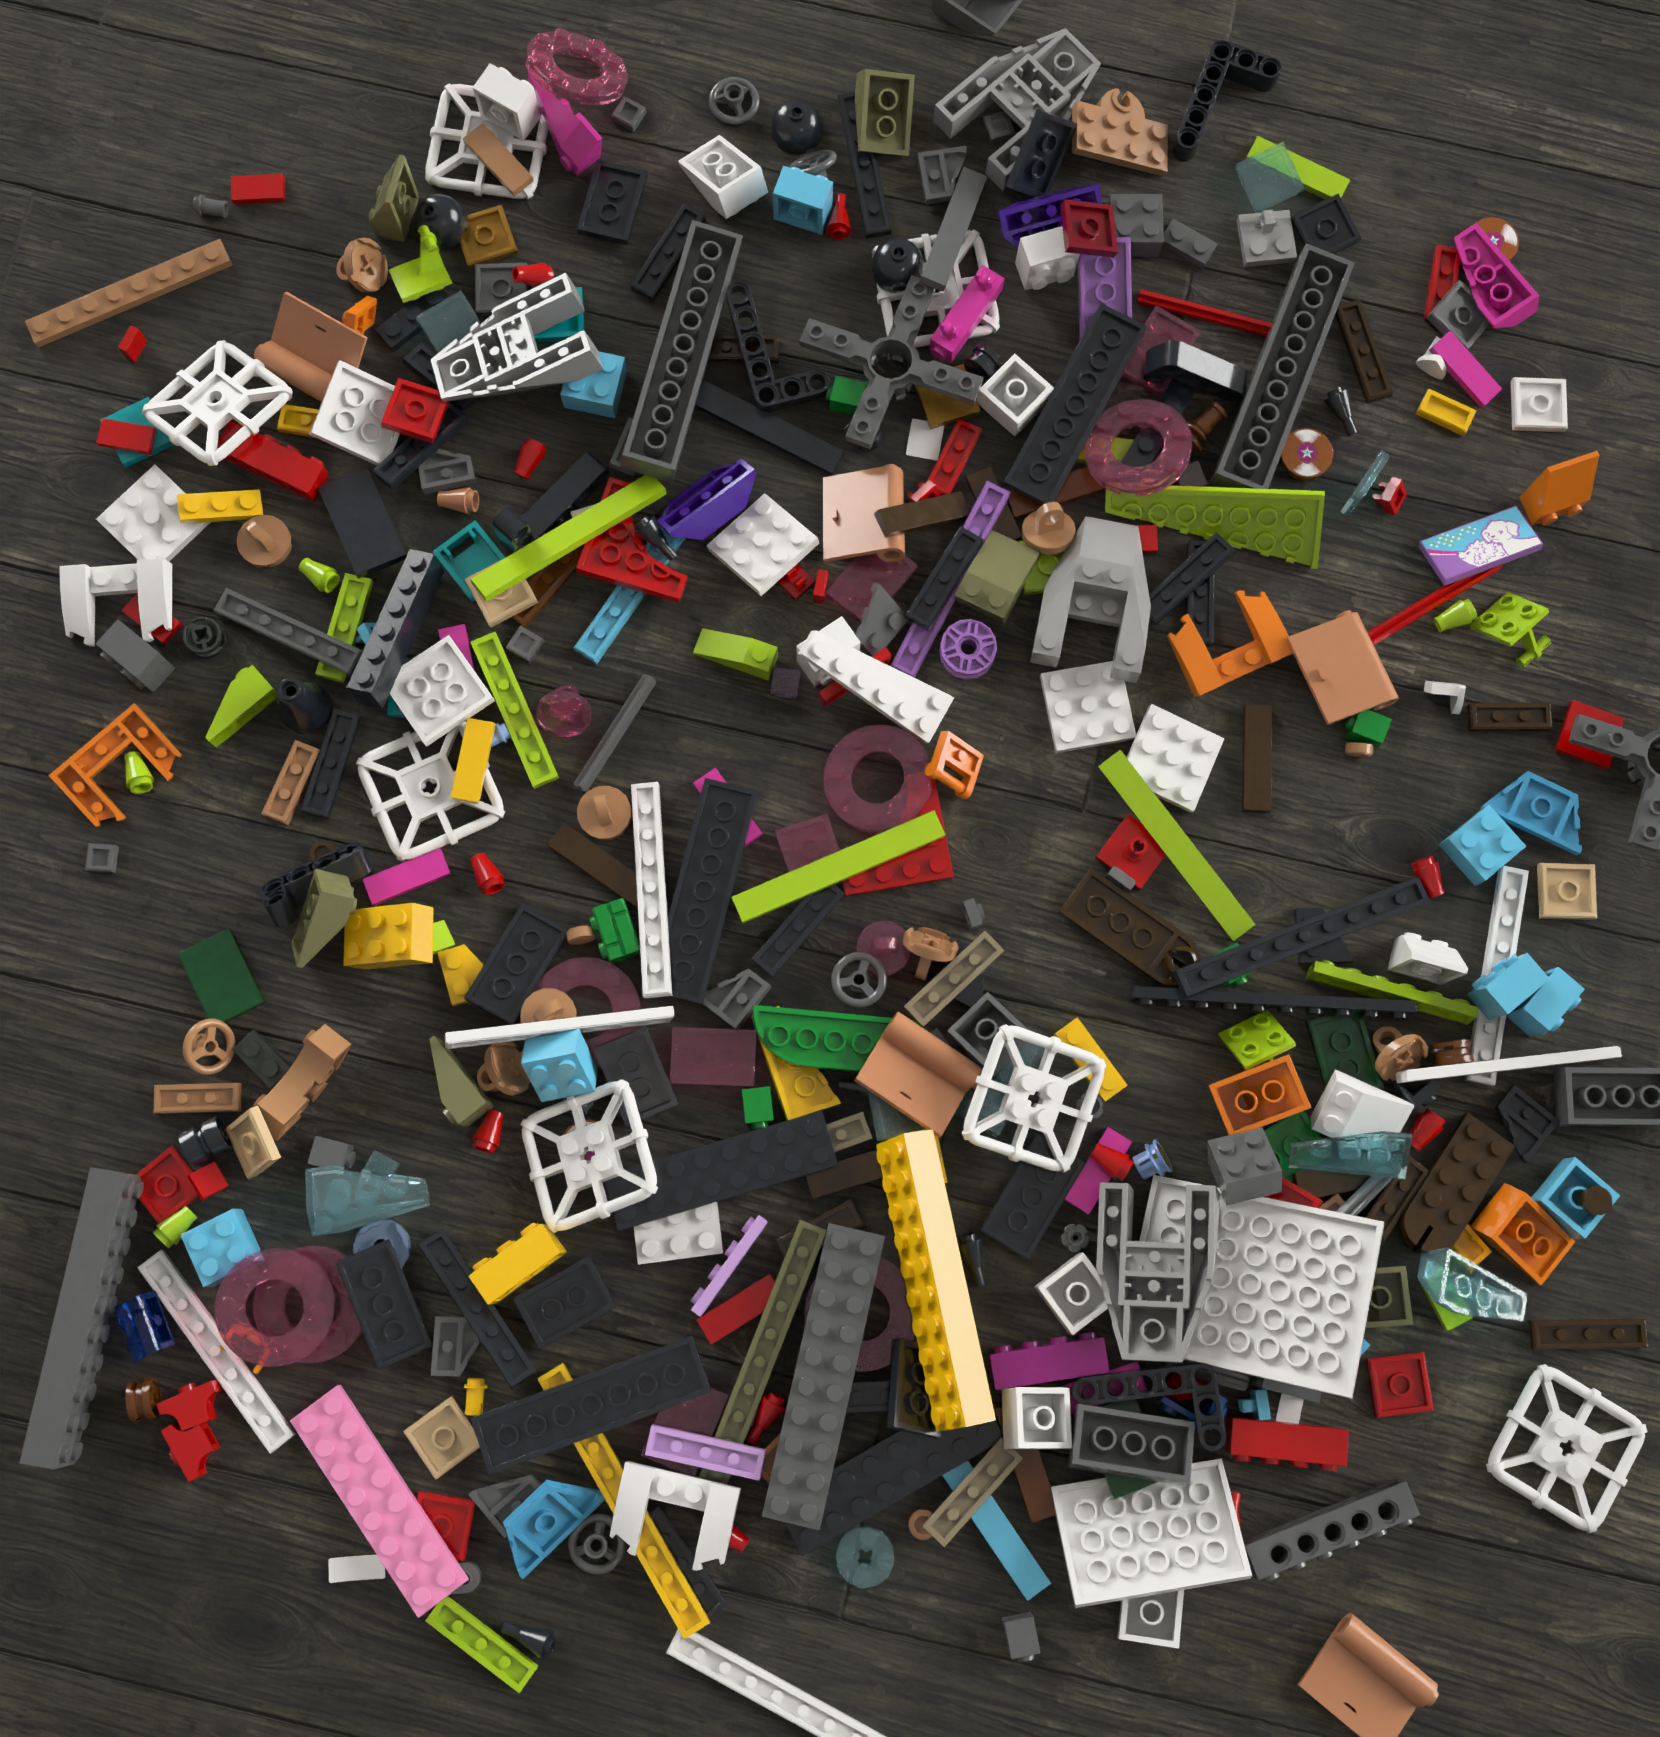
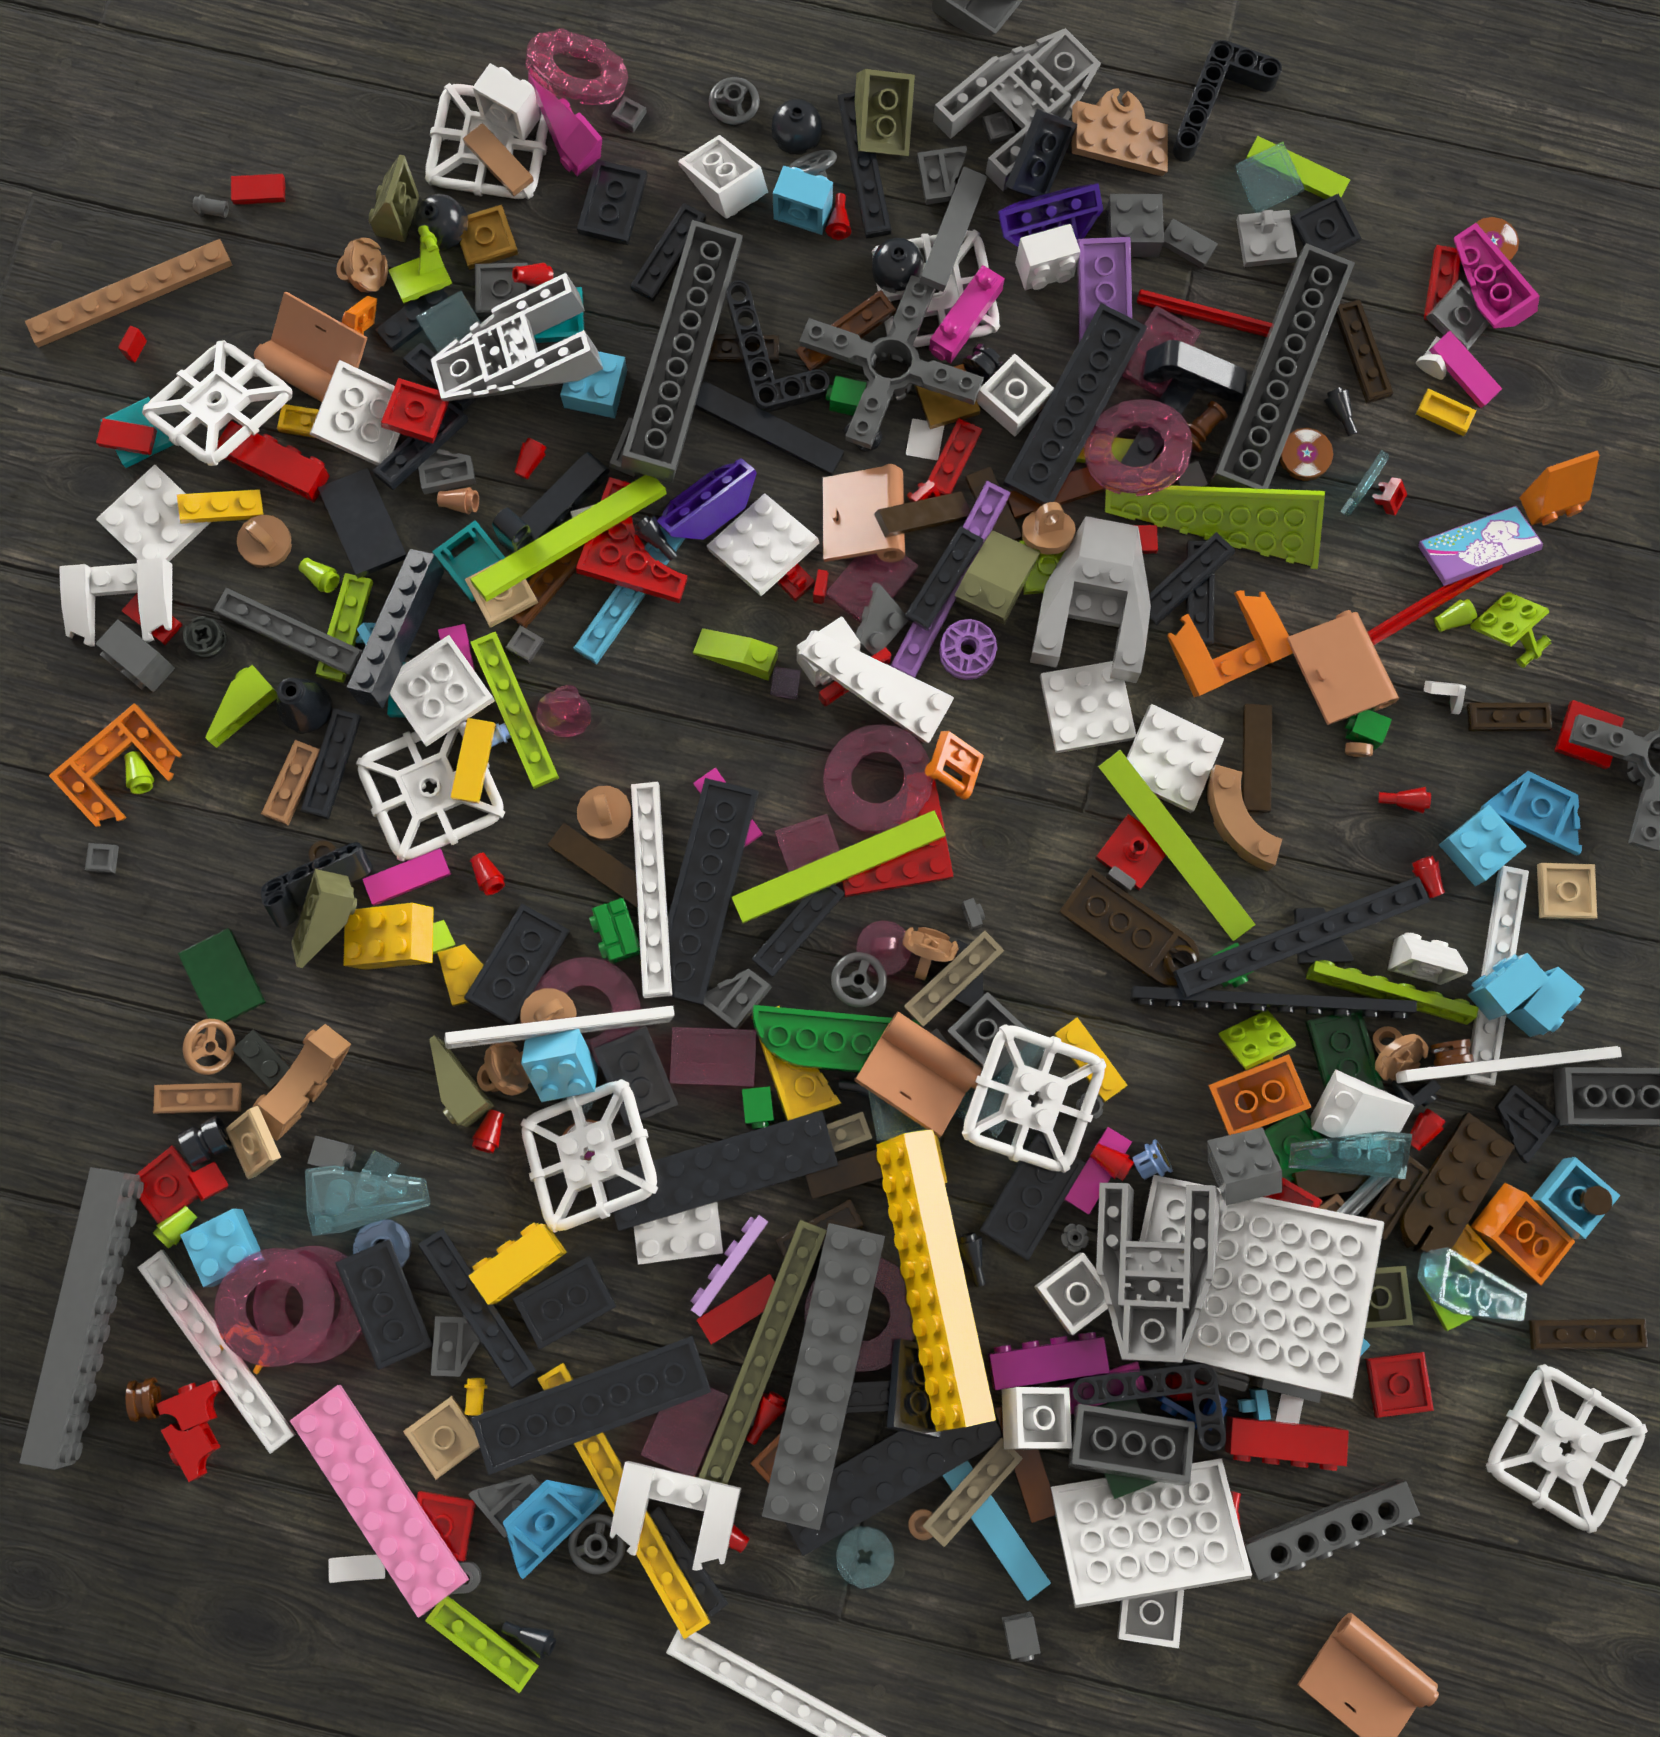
(144, 1326): clear blue brick -> none
(580, 935): medium nougat tile -> none
(614, 733): dark grey axle -> none
(705, 1452): lavender plate -> none
(858, 321): none -> reddish brown tile
(1089, 228): dark red plate -> none
(1234, 821): none -> medium nougat brick
(1413, 799): none -> red cone
(1539, 404): white tile -> none

